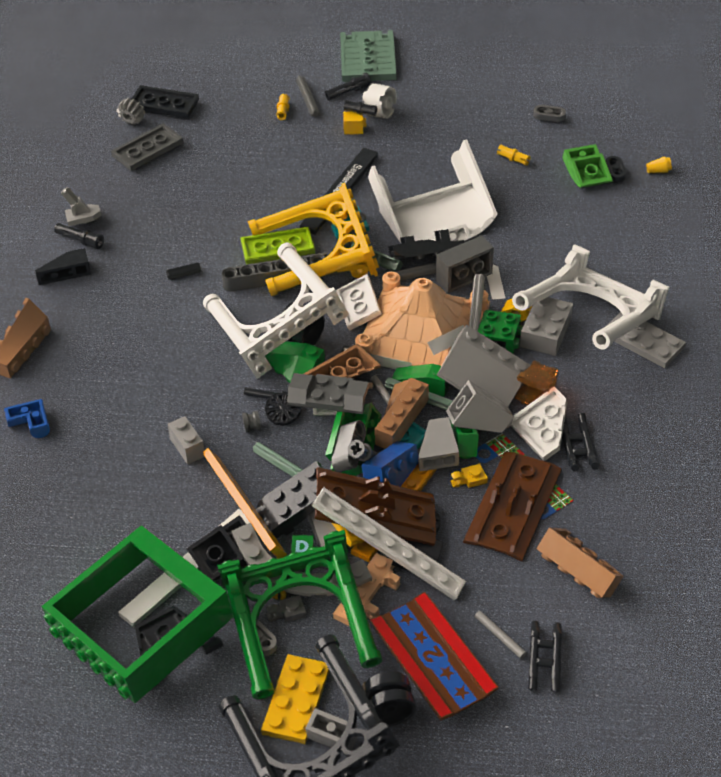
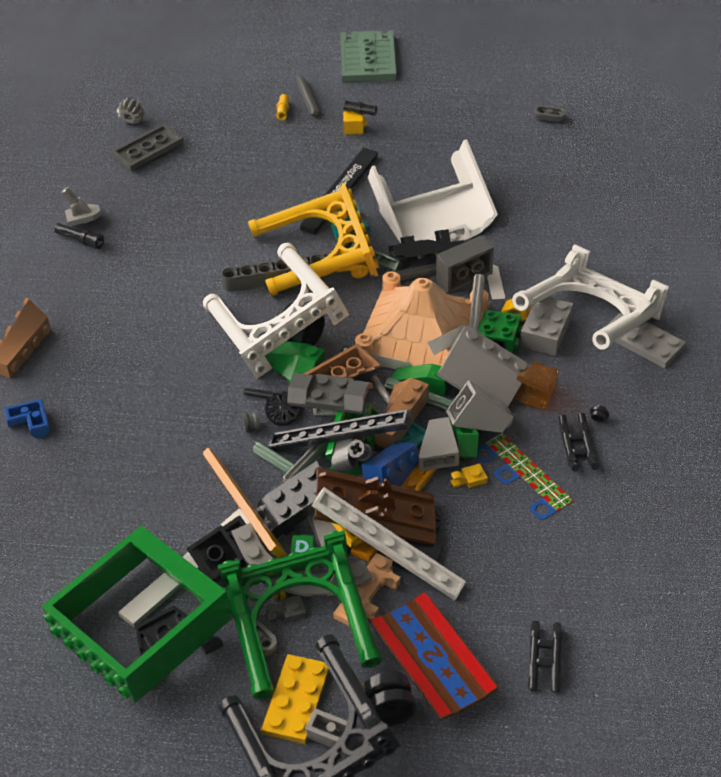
(65, 267): black slope -> none
(166, 101): black plate -> none
(183, 271): black axle -> none
(186, 440): light grey brick -> none
(265, 246): lime piece -> none
(306, 460): none -> light grey axle
(341, 430): none -> black tile
(354, 84): black pin -> none
(359, 302): white tile -> none
(382, 97): white brick -> none
(501, 635): light grey bar -> none
(513, 155): yellow pin -> none
(513, 505): reddish brown hinge -> none
(542, 423): white plate -> none
(579, 562): medium nougat wedge -> none
(587, 166): bright green slope -> none
(599, 413): none -> black plate
(616, 168): black plate -> none
(660, 165): yellow cone -> none

